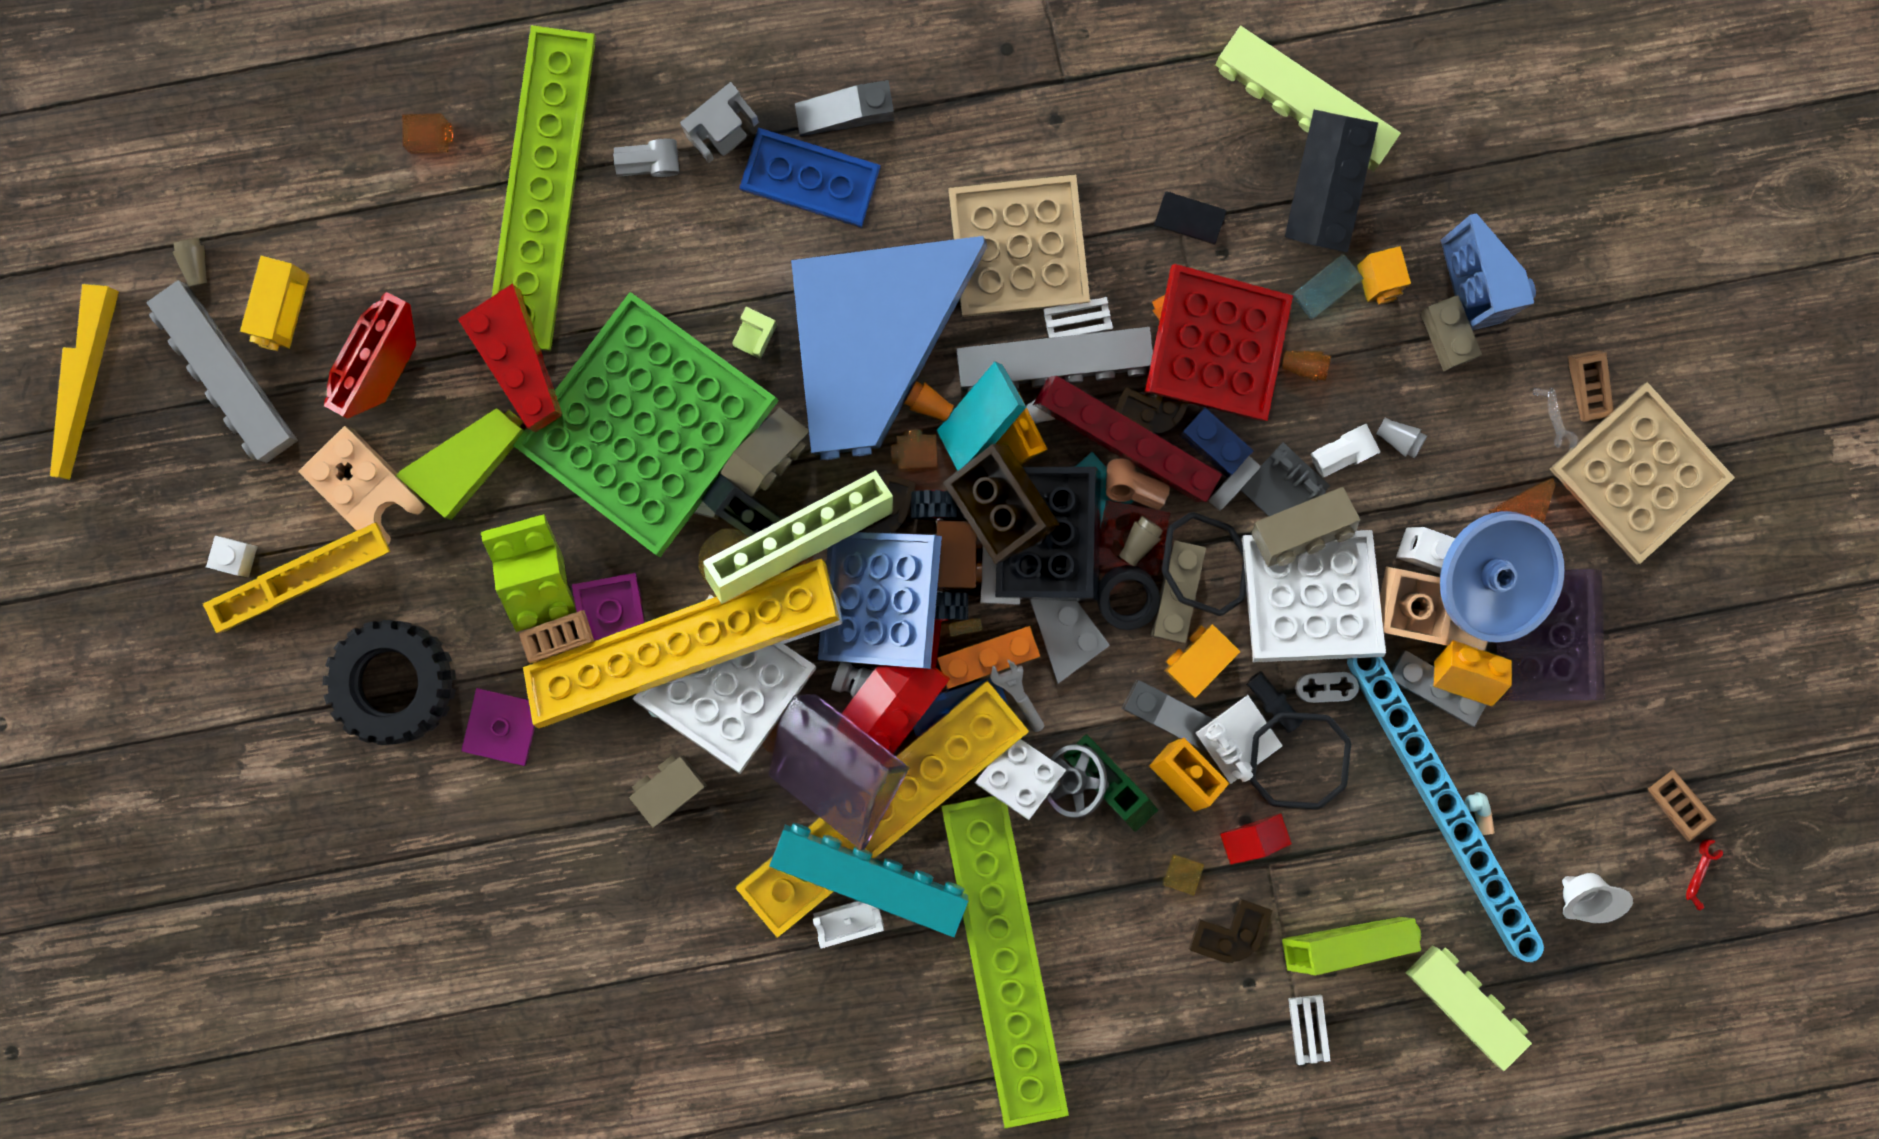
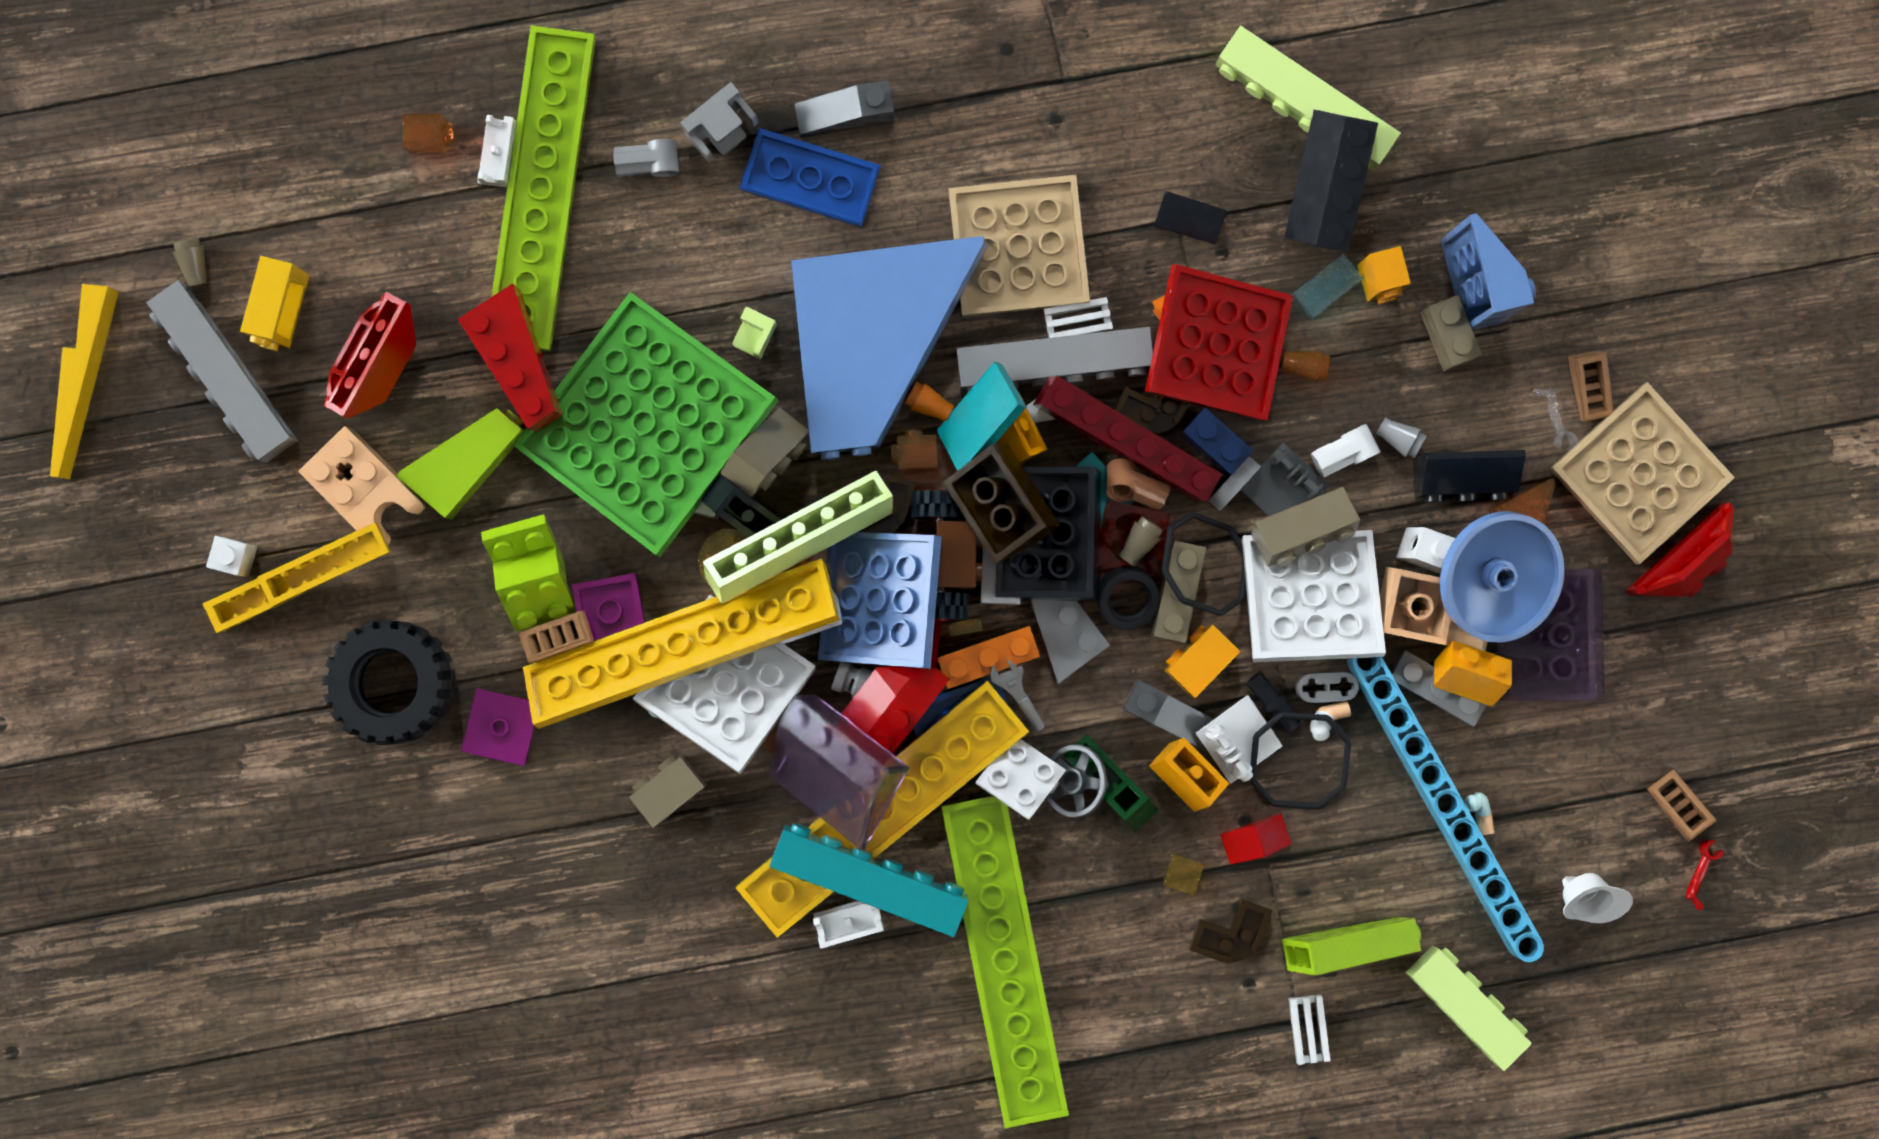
(497, 151): none -> white hinge
(1321, 729): none -> arm
(1468, 475): none -> black slope
(1691, 559): none -> red wedge

